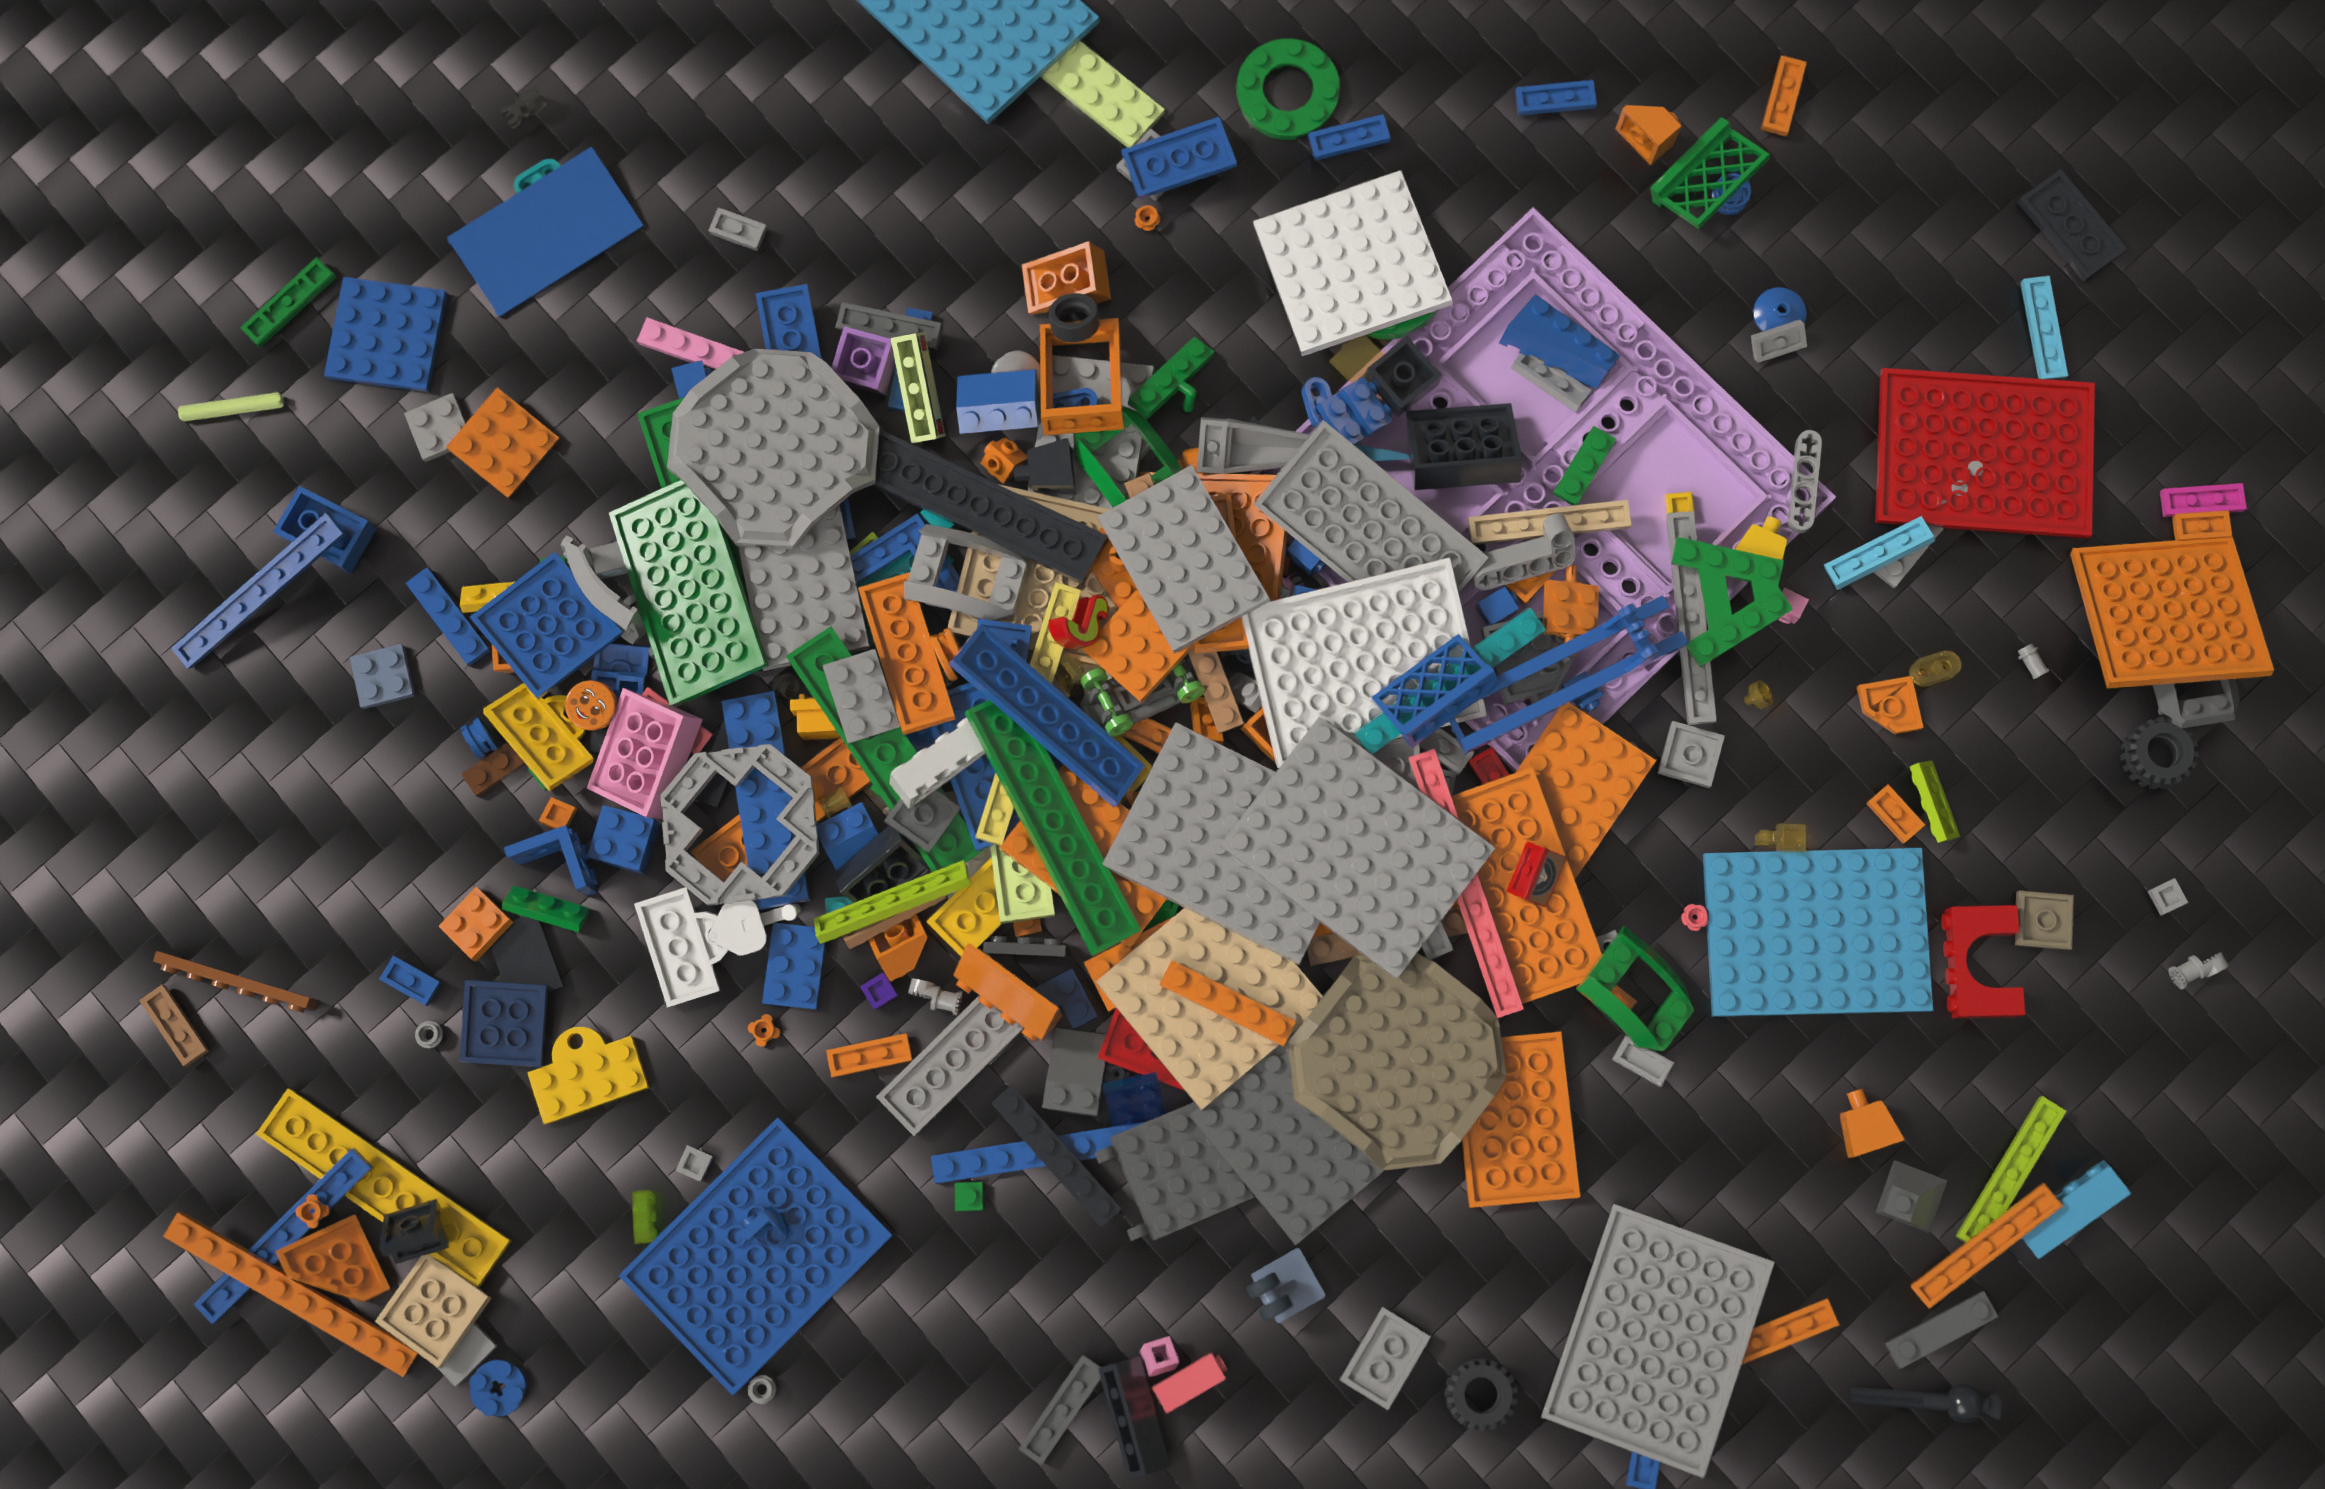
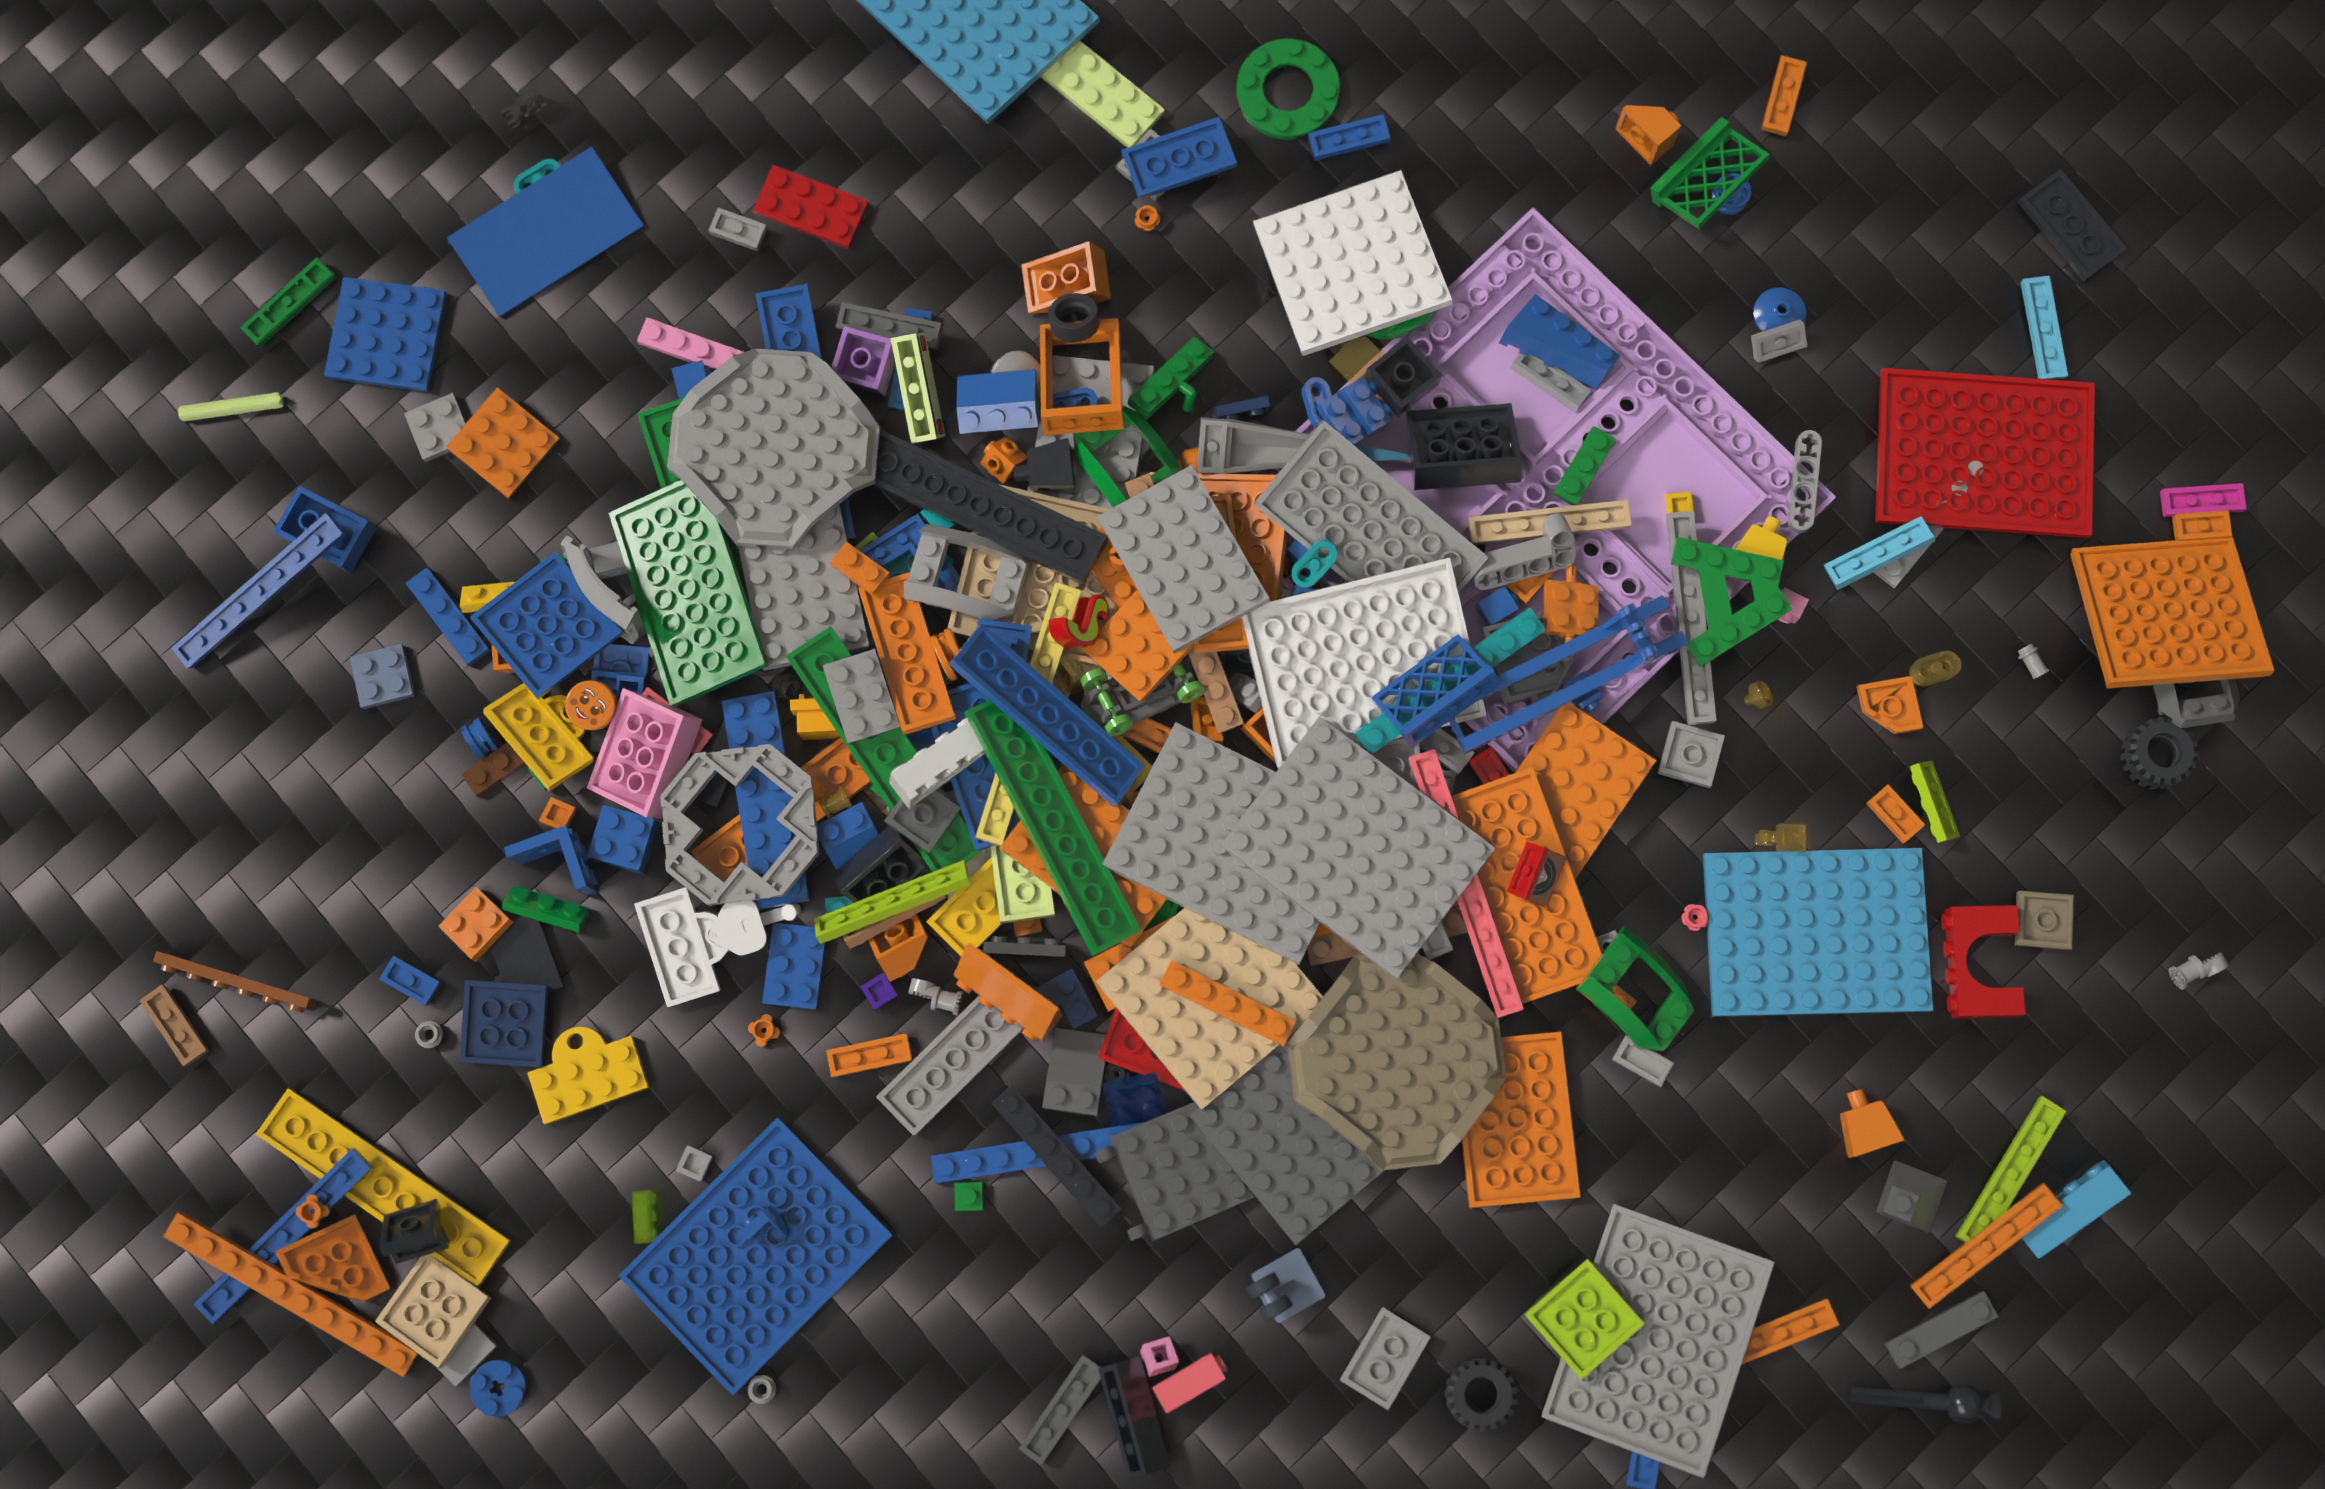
(811, 207): none -> red plate
(859, 568): none -> orange plate
(1246, 408): none -> dark blue plate
(1314, 562): none -> teal plate
(1555, 97): blue plate -> none
(1584, 1319): none -> lime plate
(2167, 896): light grey plate -> none

